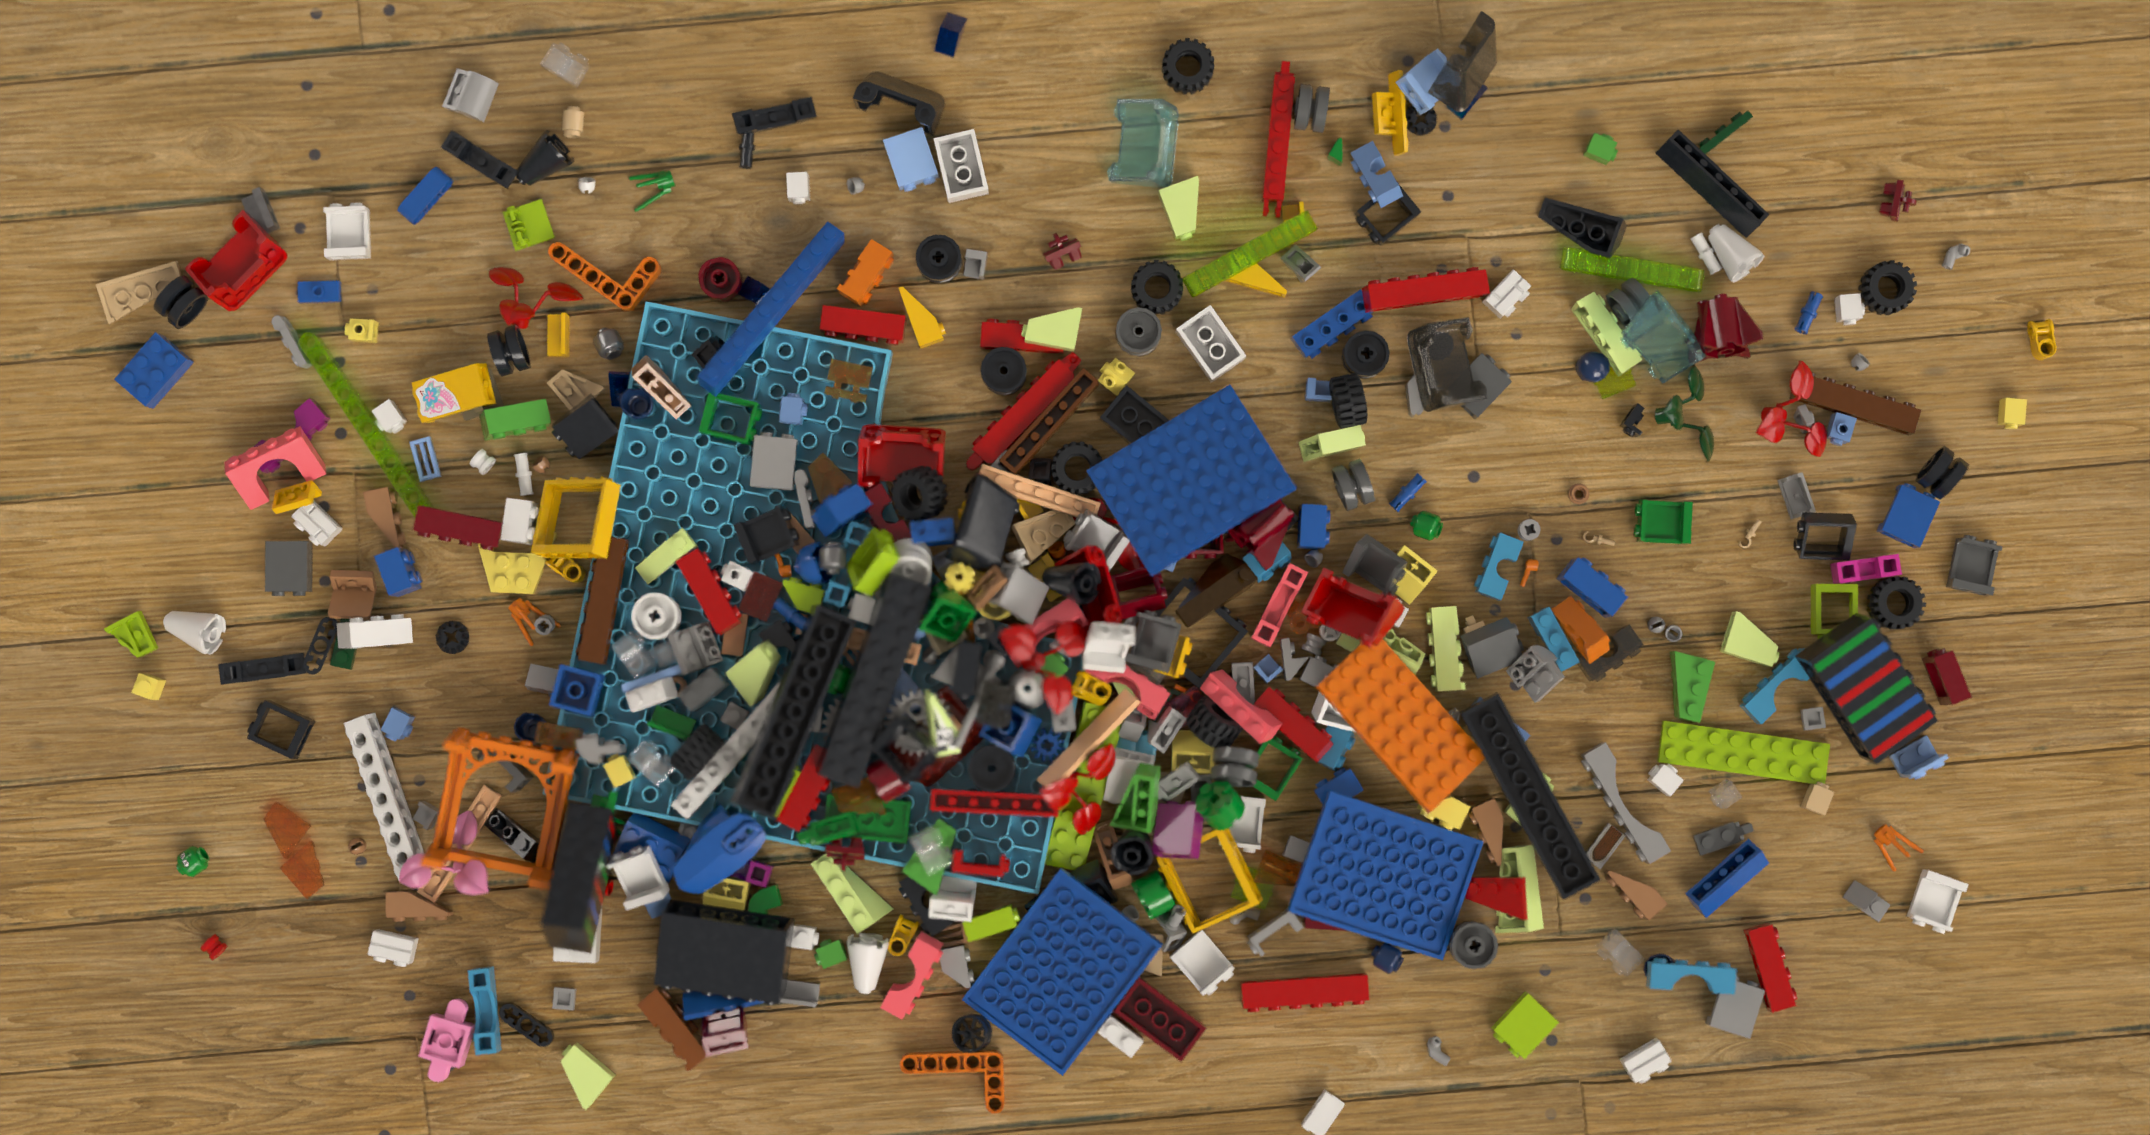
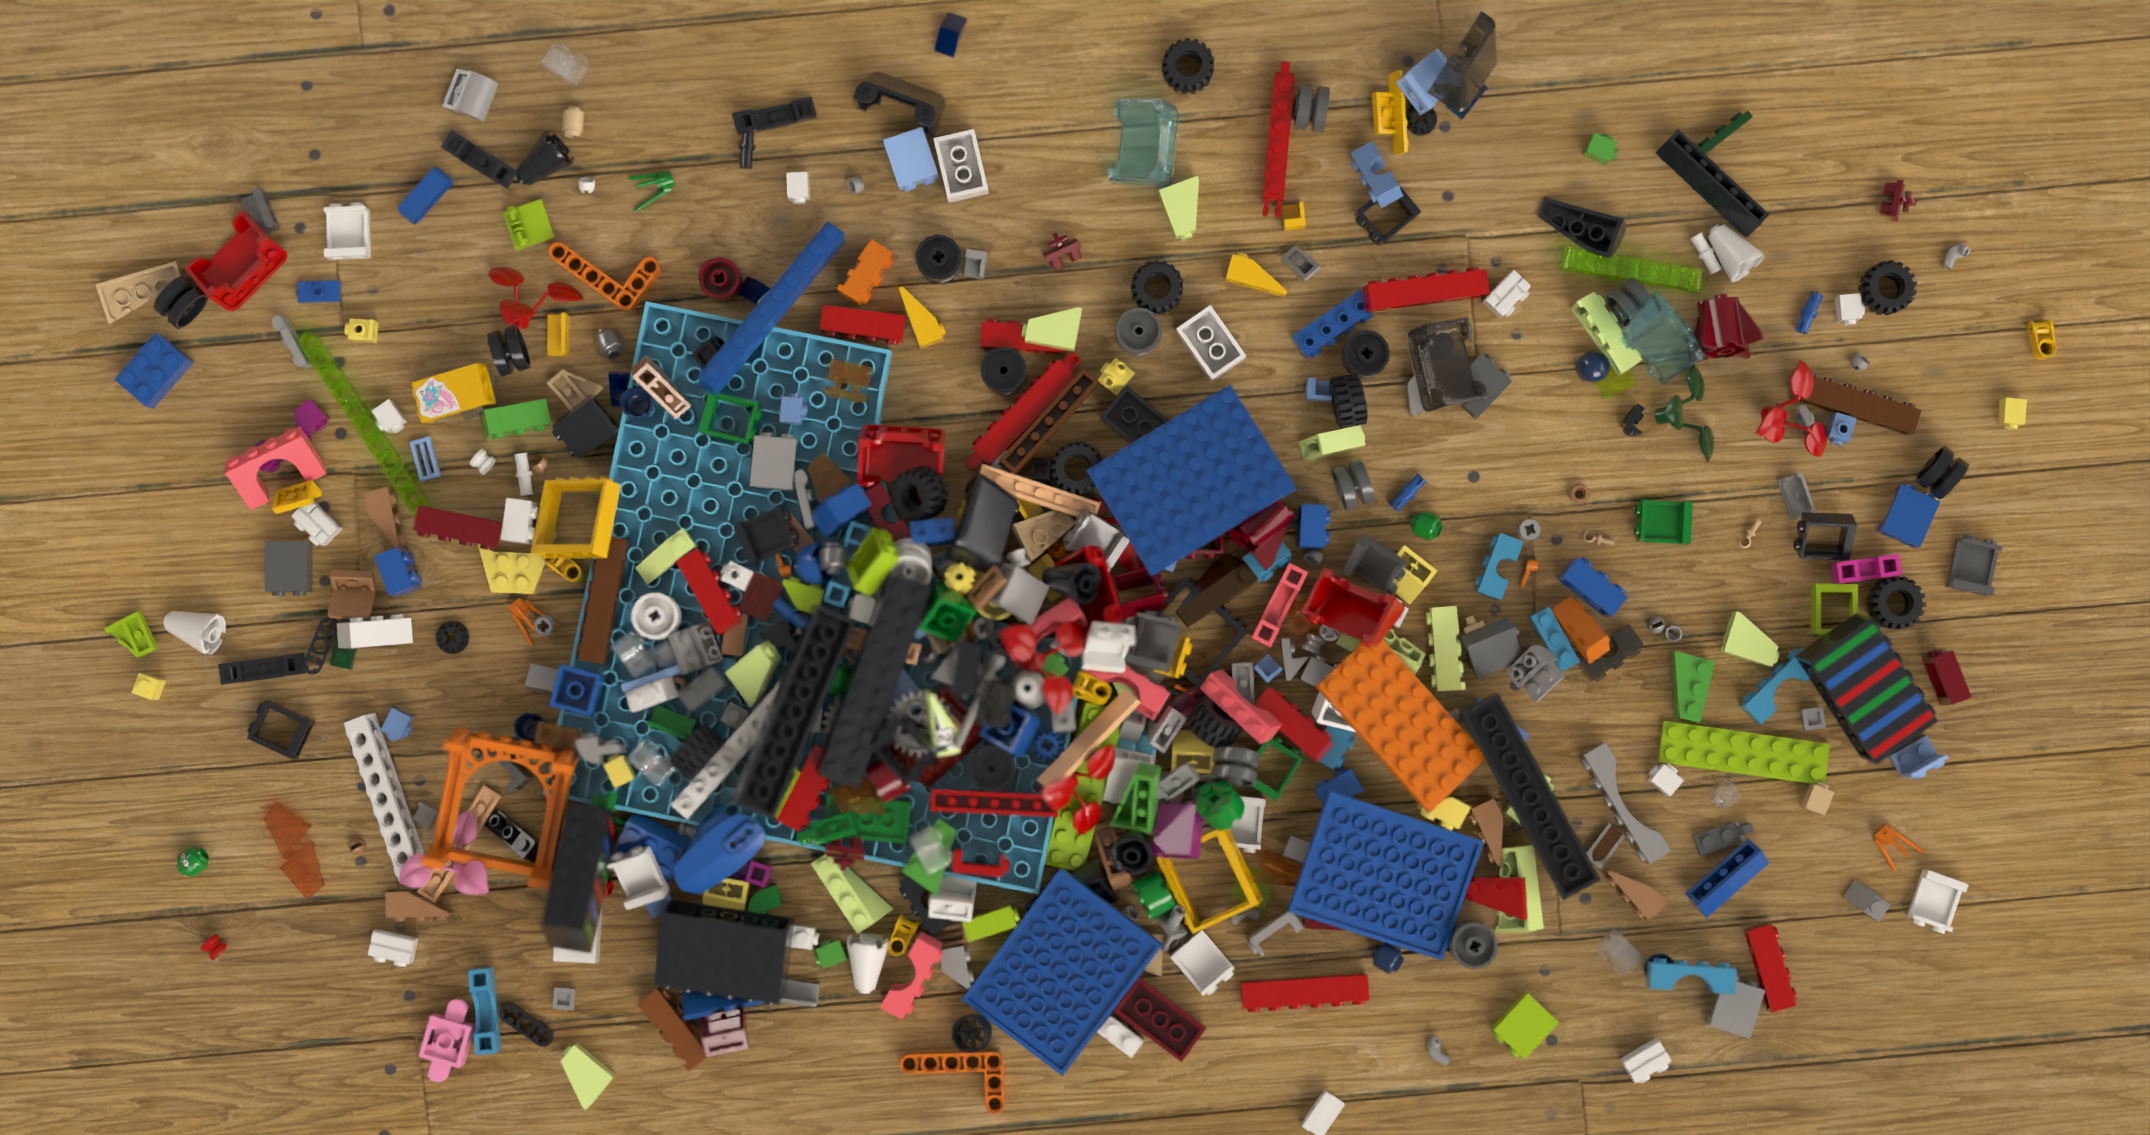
(1250, 253): clear neon green beam -> none
(1335, 154): green slope -> none

